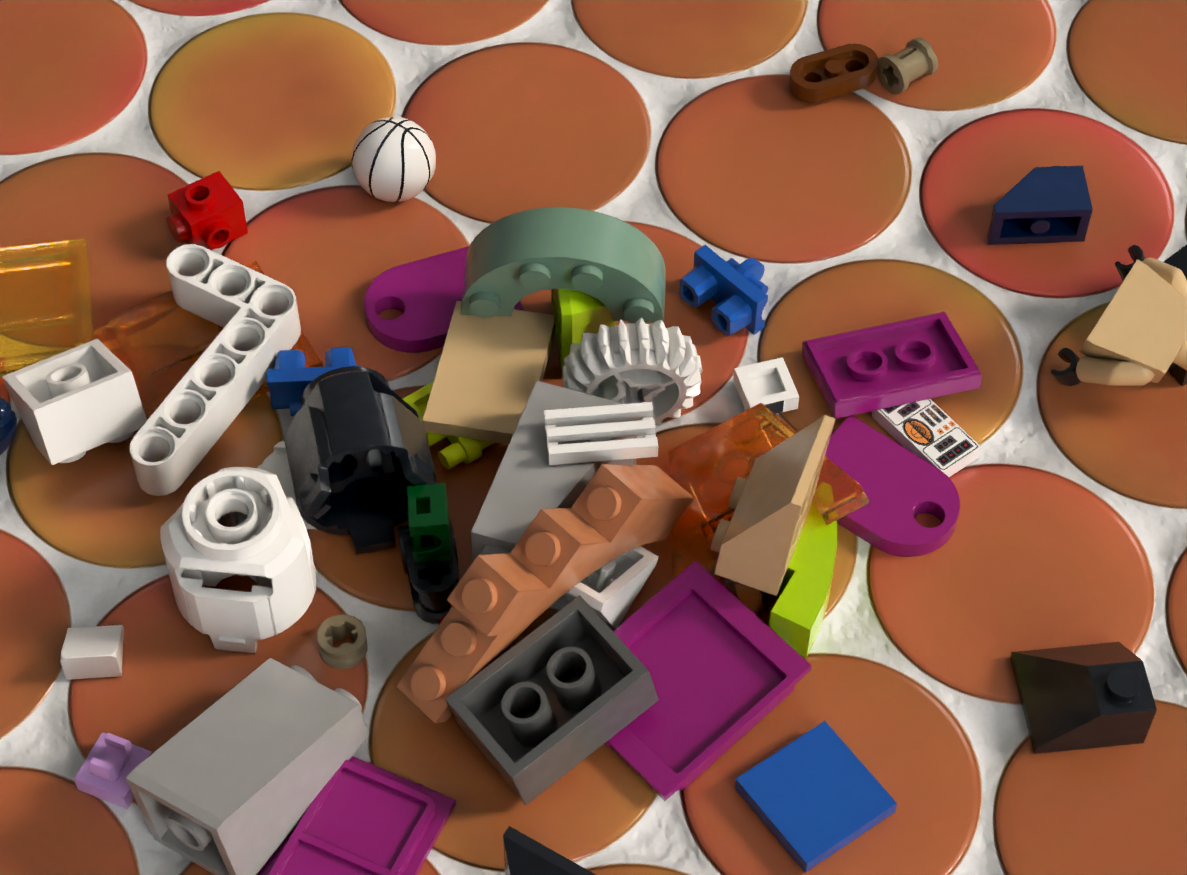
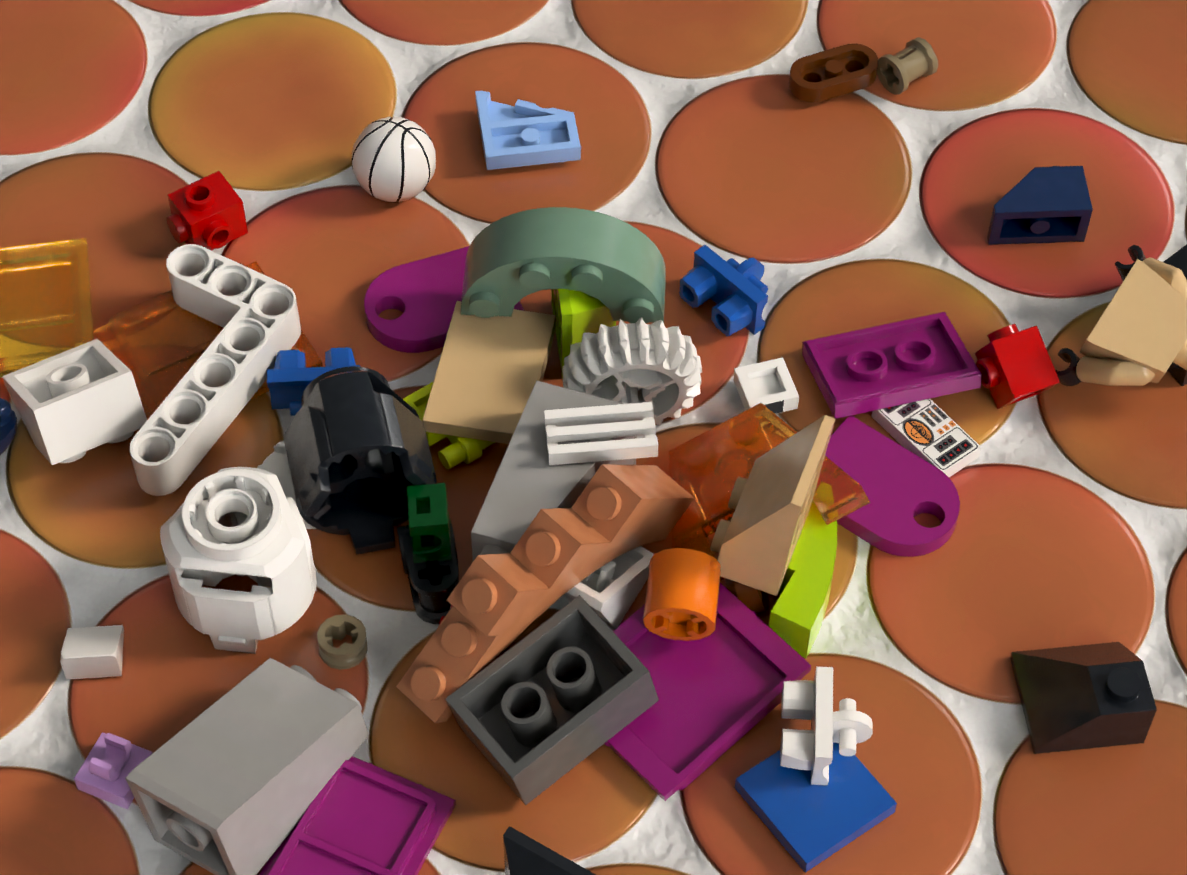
(525, 133): none -> light blue wing
(682, 594): none -> orange piece
(814, 747): none -> white hips
(1015, 365): none -> red brick

